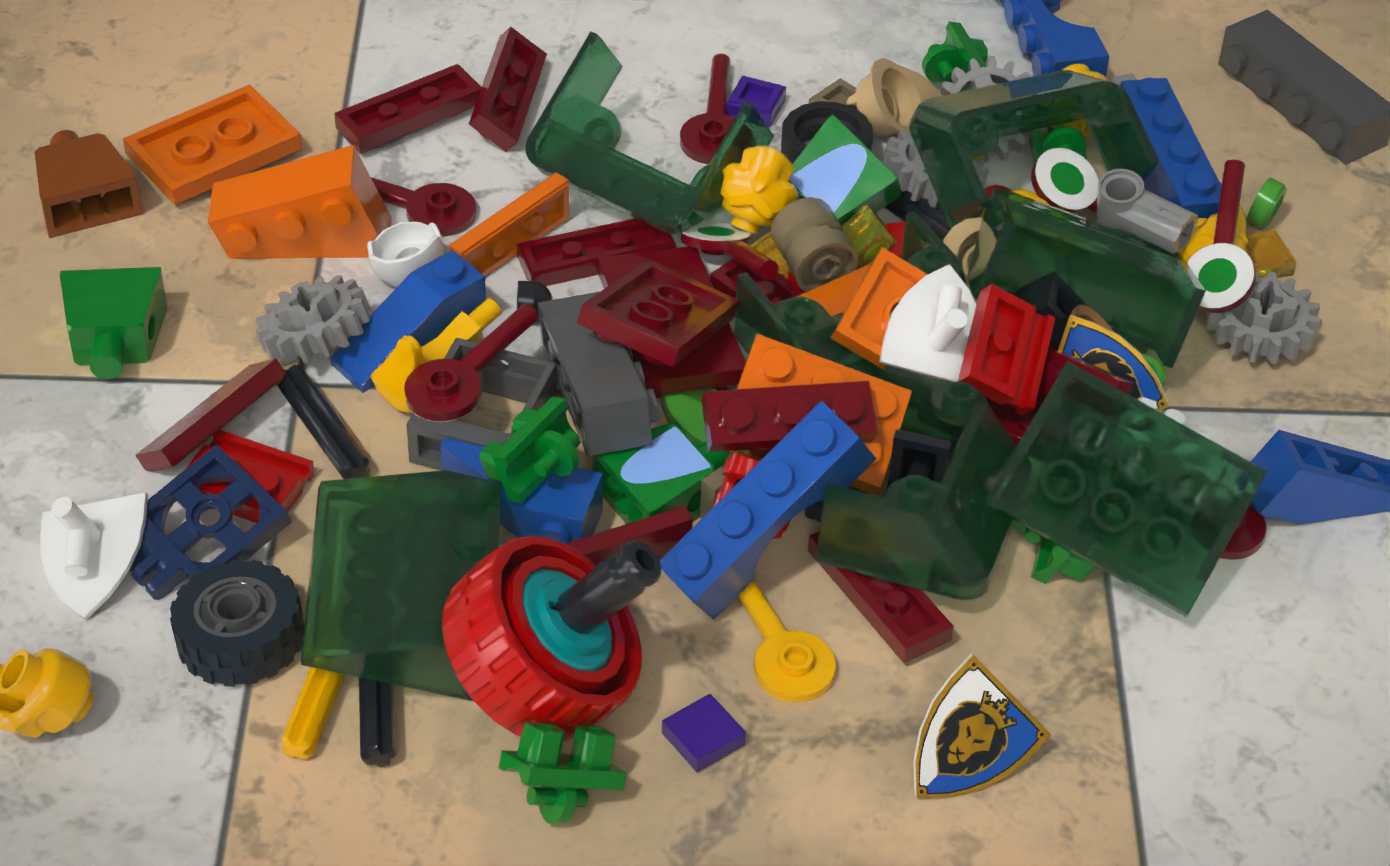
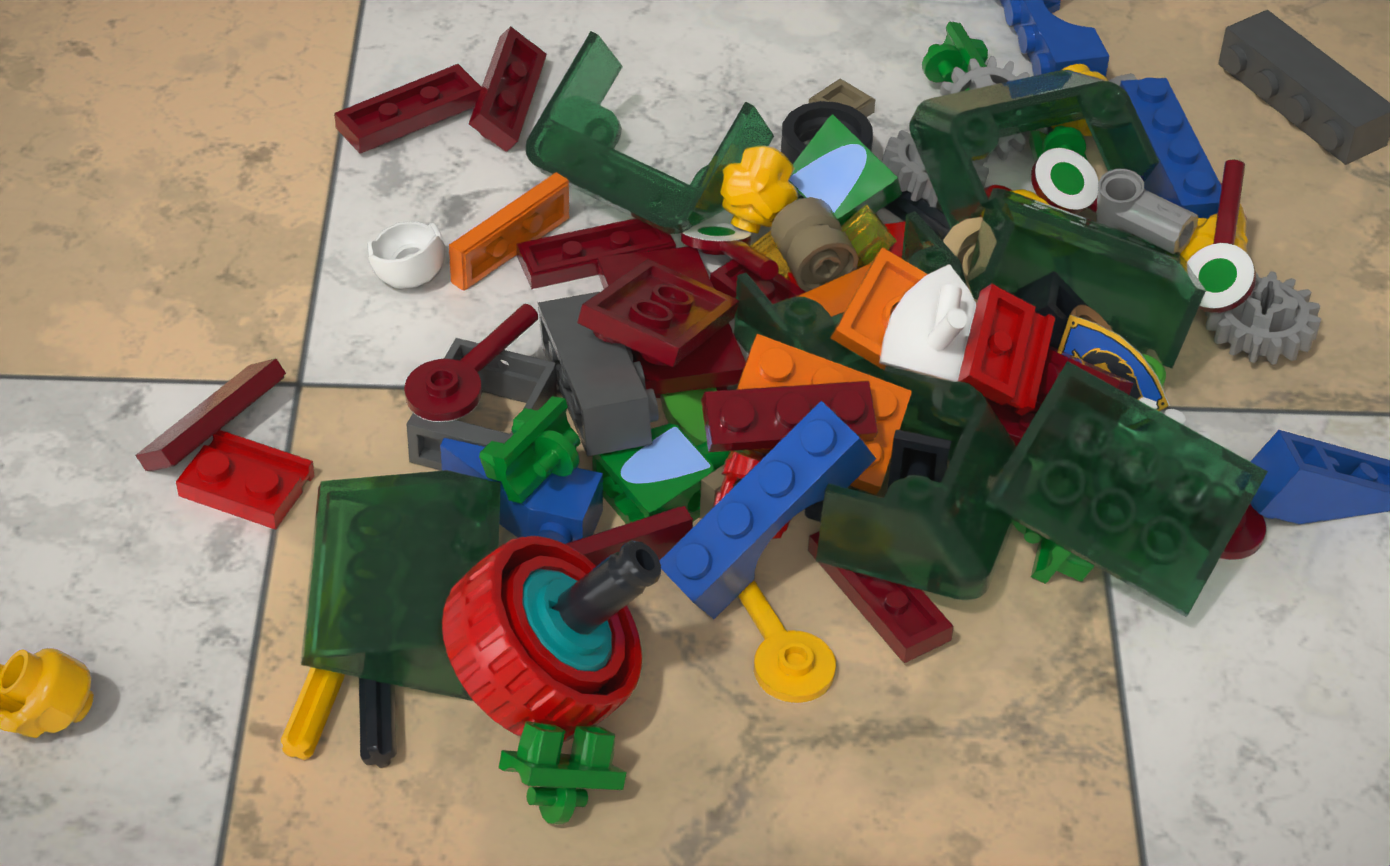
(84, 183): dark orange torso -> none
(90, 548): white shield -> none
(113, 316): green torso -> none
(161, 558): dark blue piece -> none
(212, 144): orange plate -> none
(237, 622): black wheel -> none
(300, 209): orange wedge -> none
(313, 319): light grey gear -> none
(324, 424): black axle -> none
(408, 354): yellow animal -> none
(417, 308): blue slope -> none
(441, 203): dark red piece -> none
(532, 293): black hinge -> none
(703, 732): dark purple tile -> none
(705, 132): dark red piece -> none
(764, 95): dark purple tile -> none
(890, 96): tan piece -> none
(972, 734): shield -> none
(1267, 203): bright green tile -> none
(1270, 254): clear yellow tile -> none

